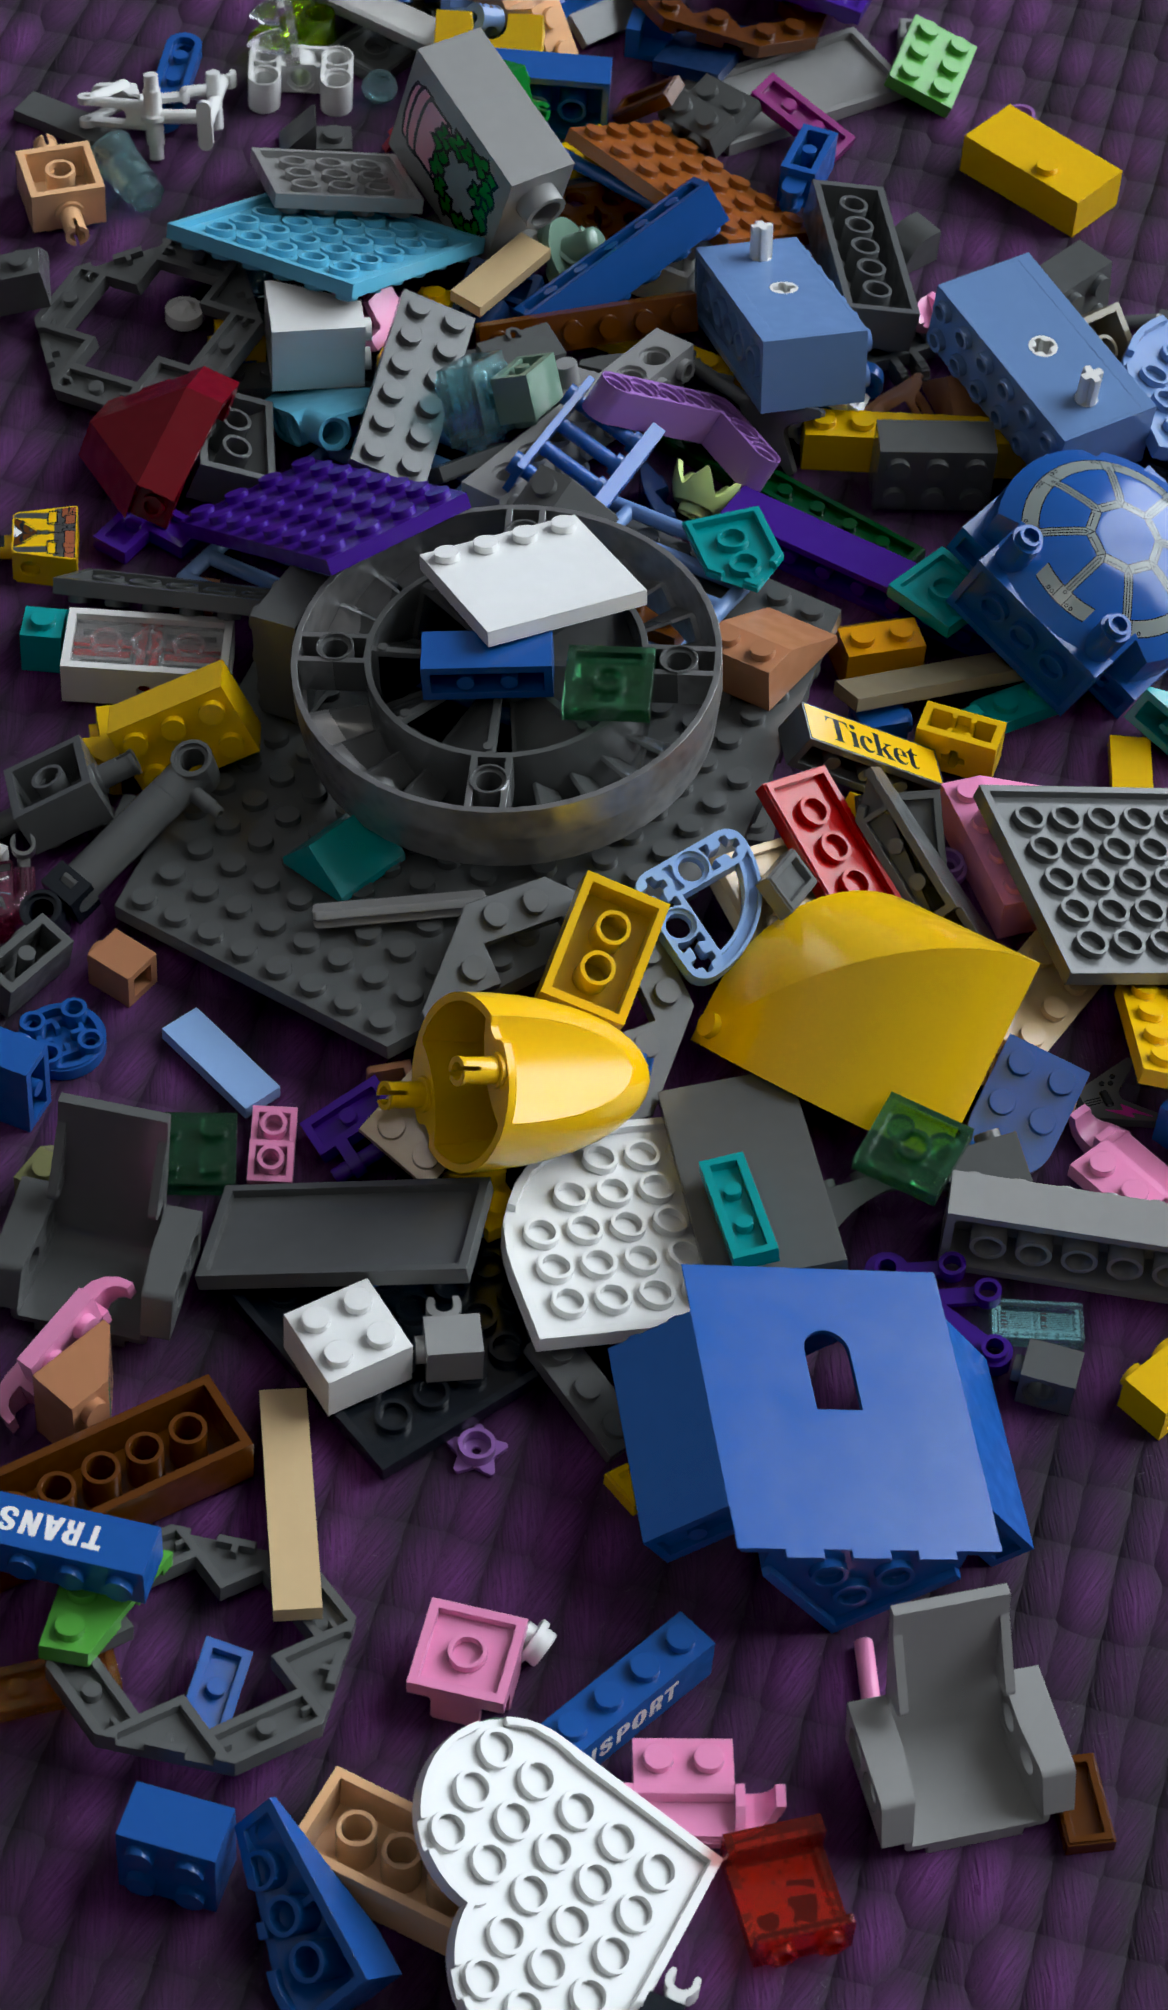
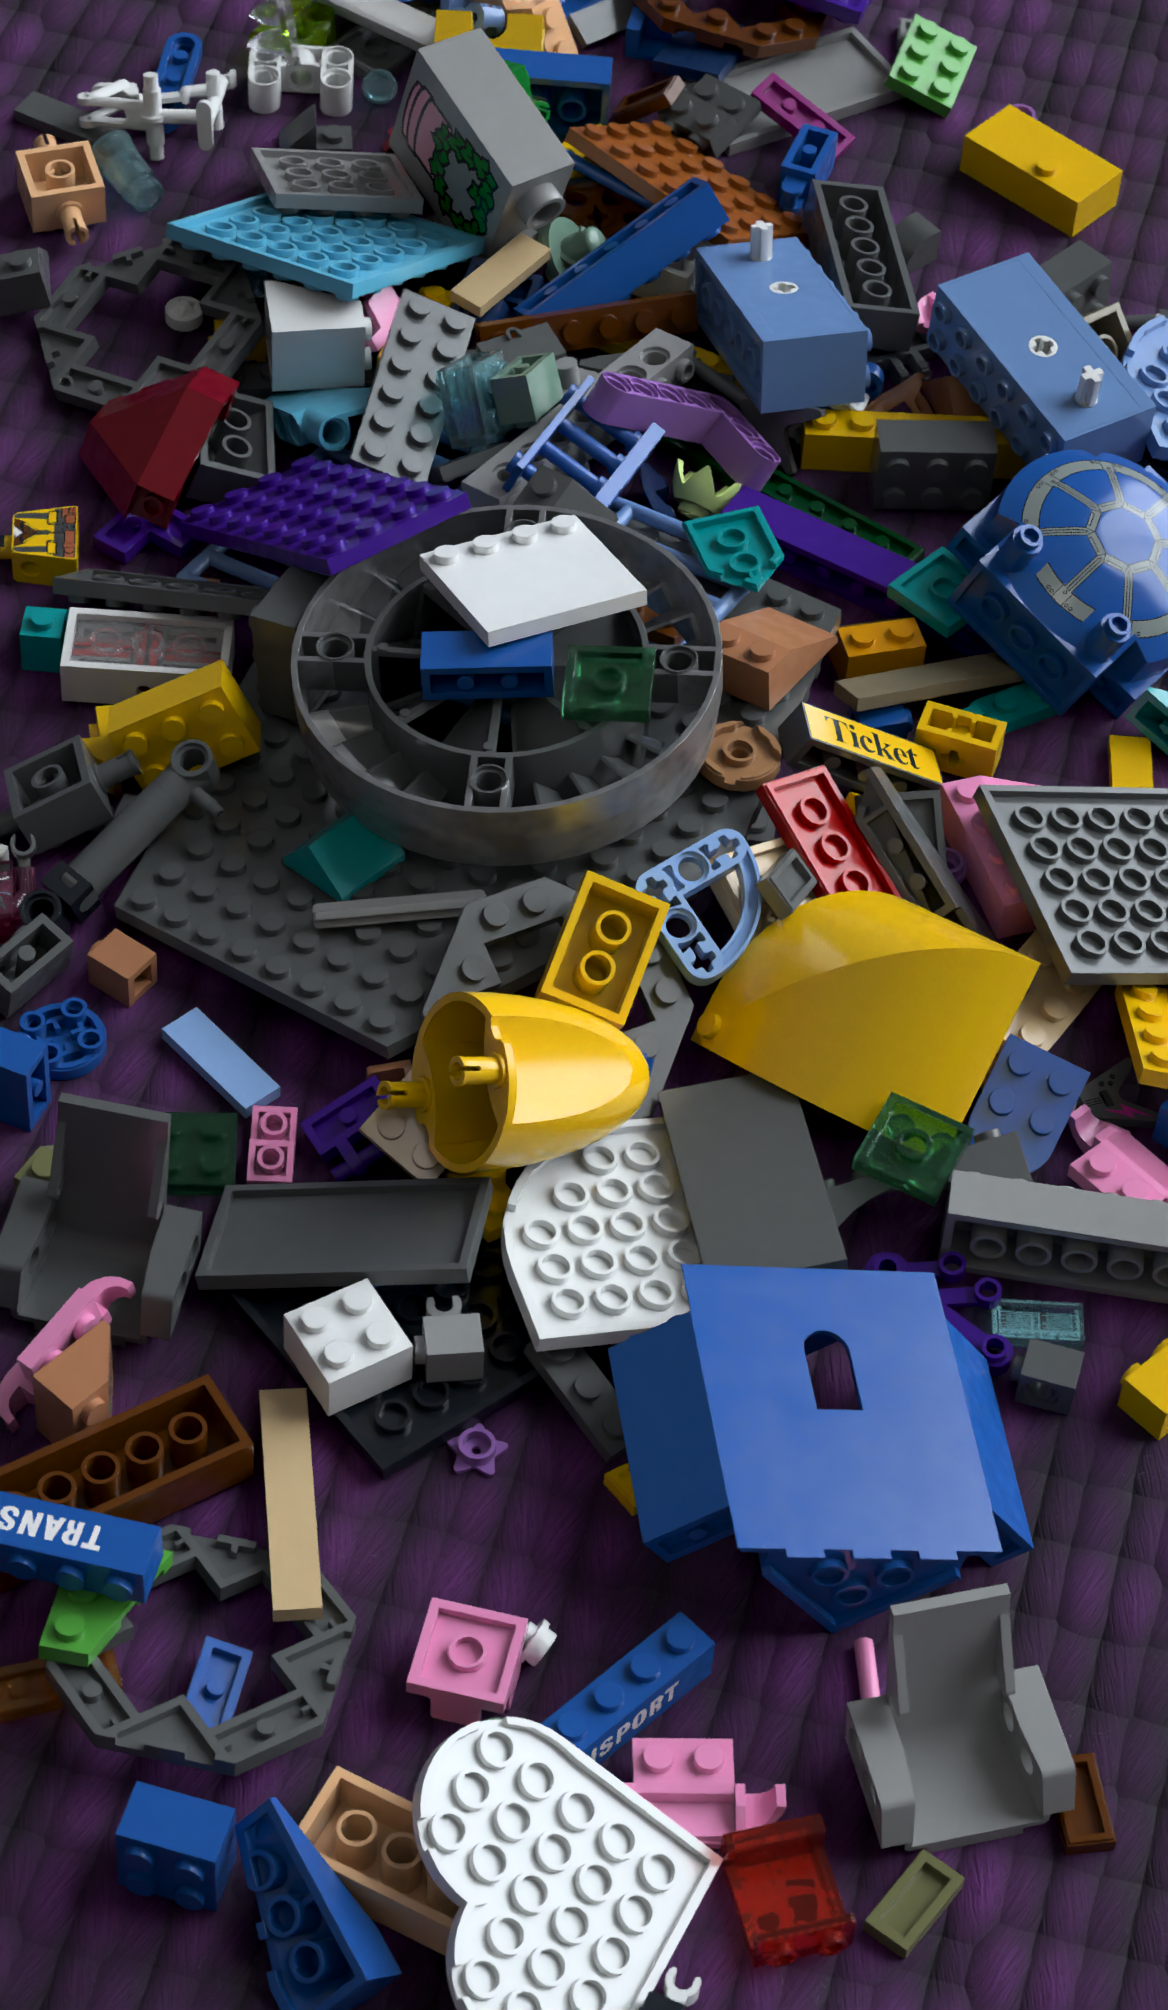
(739, 1210): teal plate -> none
(741, 757): none -> medium nougat plate
(913, 1904): none -> olive tile

